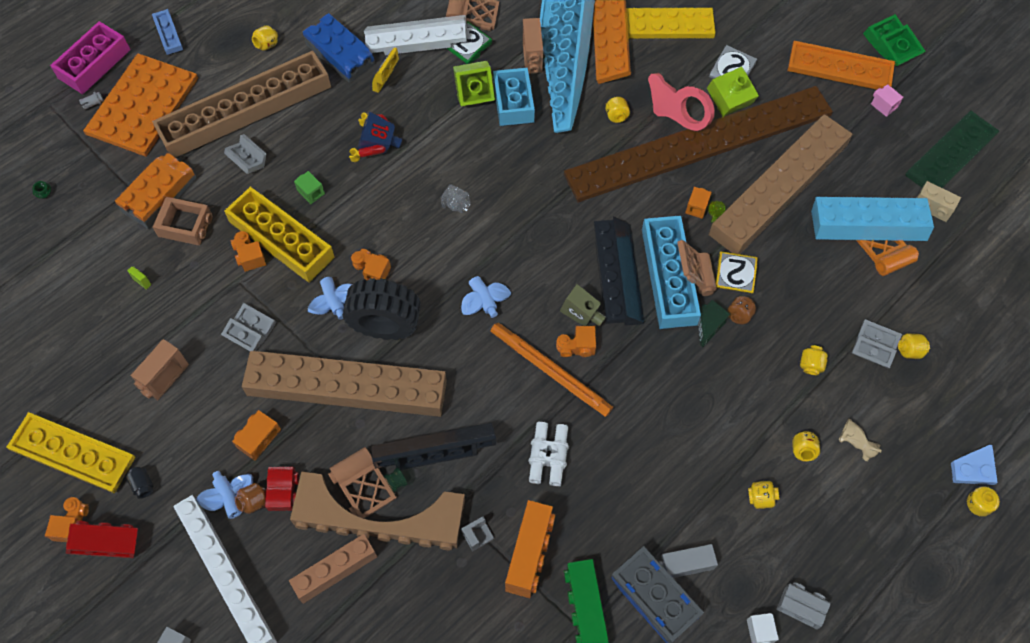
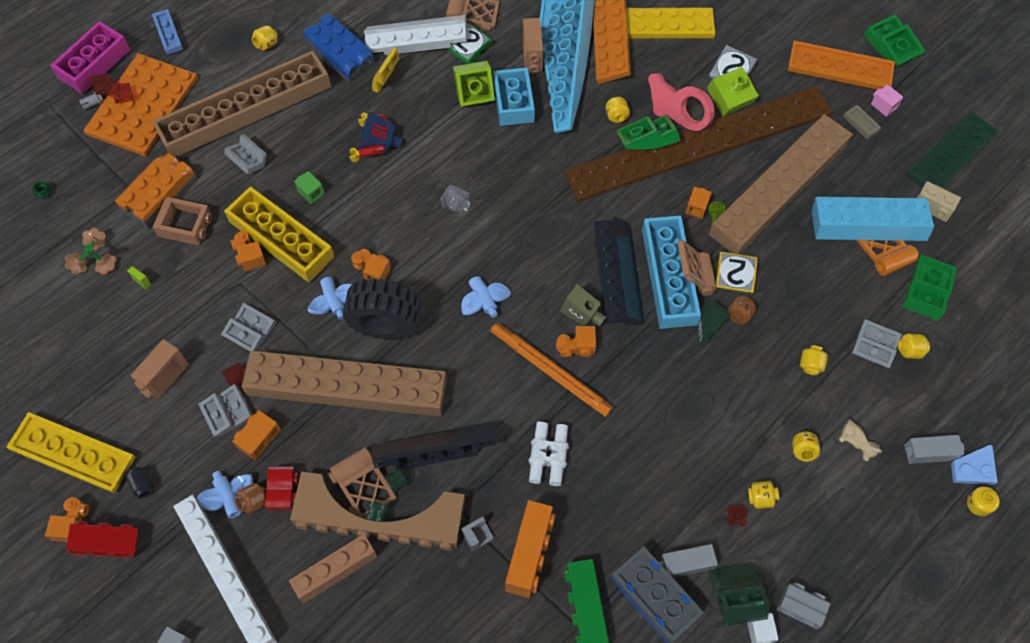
(92, 240): none -> nougat plant
(107, 86): none -> clear red tile
(225, 410): none -> light grey slope
(234, 374): none -> clear red plate
(376, 512): none -> clear green wheel
(649, 134): none -> green slope
(739, 594): none -> clear green slope
(740, 511): none -> clear red plate
(862, 122): none -> dark tan tile
(929, 287): none -> green slope
(934, 449): none -> light grey brick

